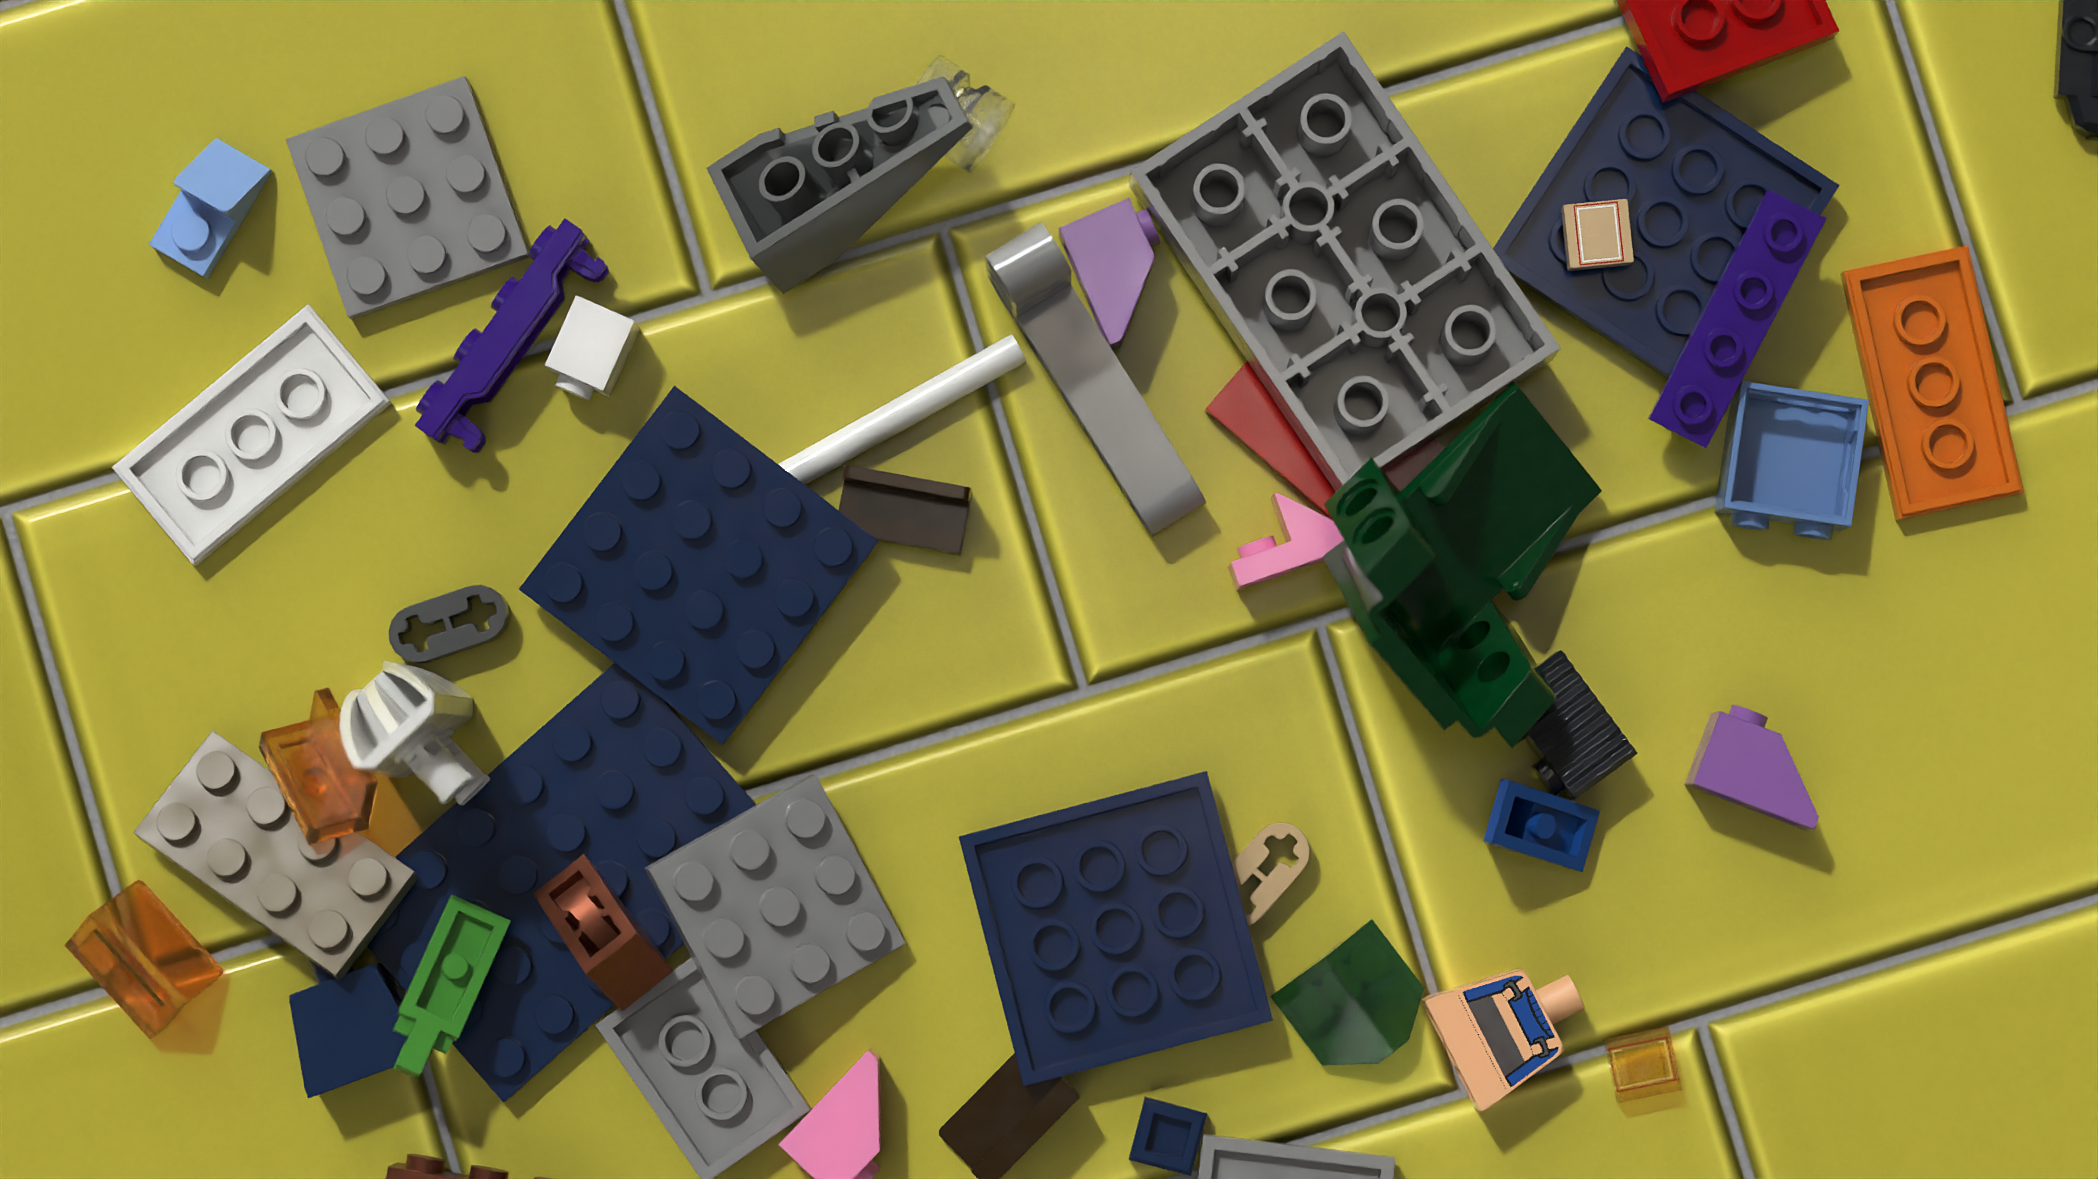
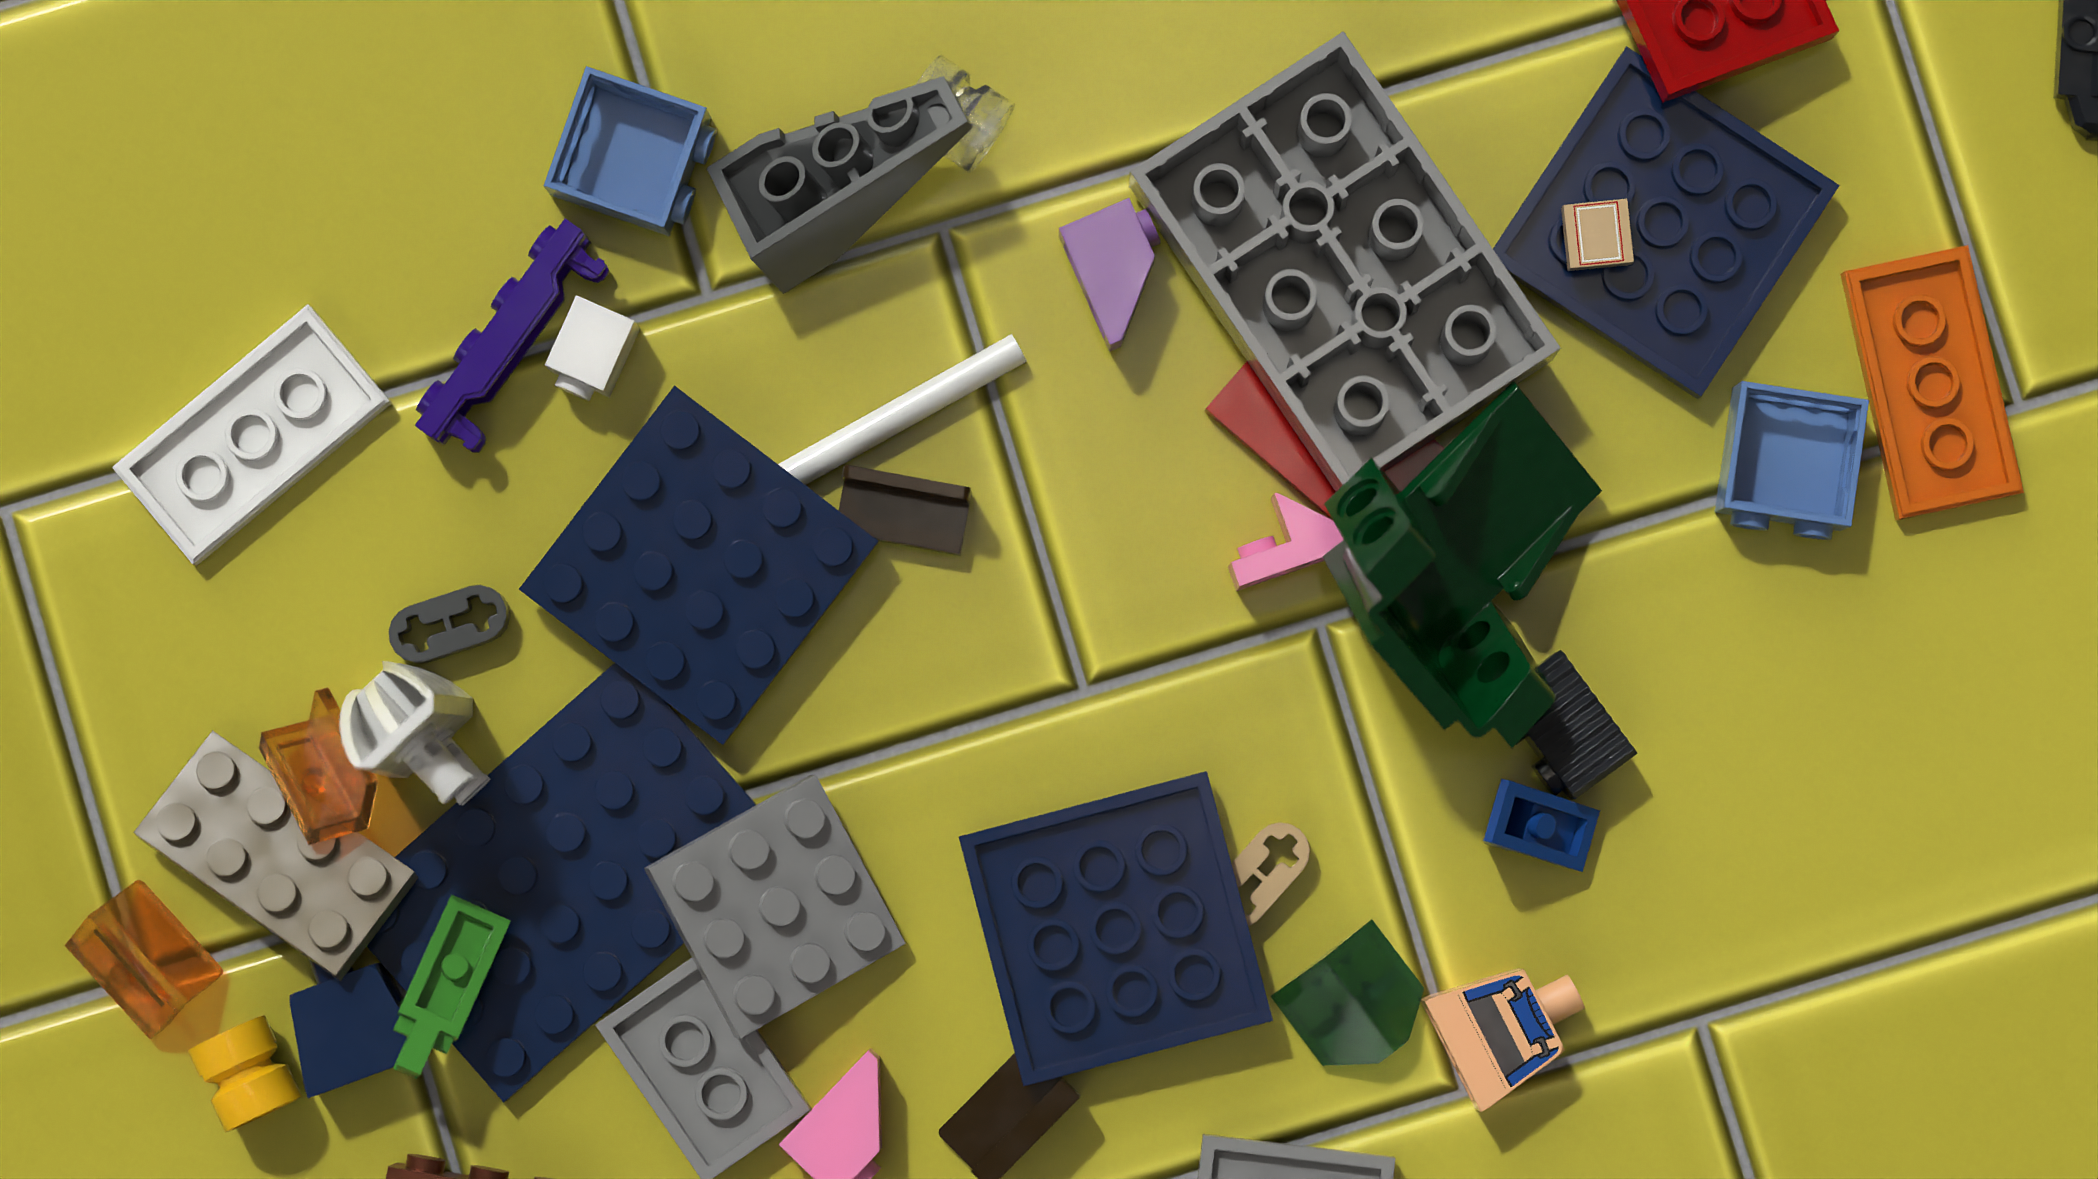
(210, 207): light blue slope -> none
(245, 1073): none -> yellow wheel
(408, 198): light grey plate -> none
(602, 933): copper arch -> none
(630, 152): none -> medium blue piece
(1039, 296): light grey beam -> none
(1167, 1136): dark blue tile -> none
(1642, 1064): clear yellow tile -> none
(1736, 318): dark purple piece -> none
(1751, 768): medium lavender slope -> none

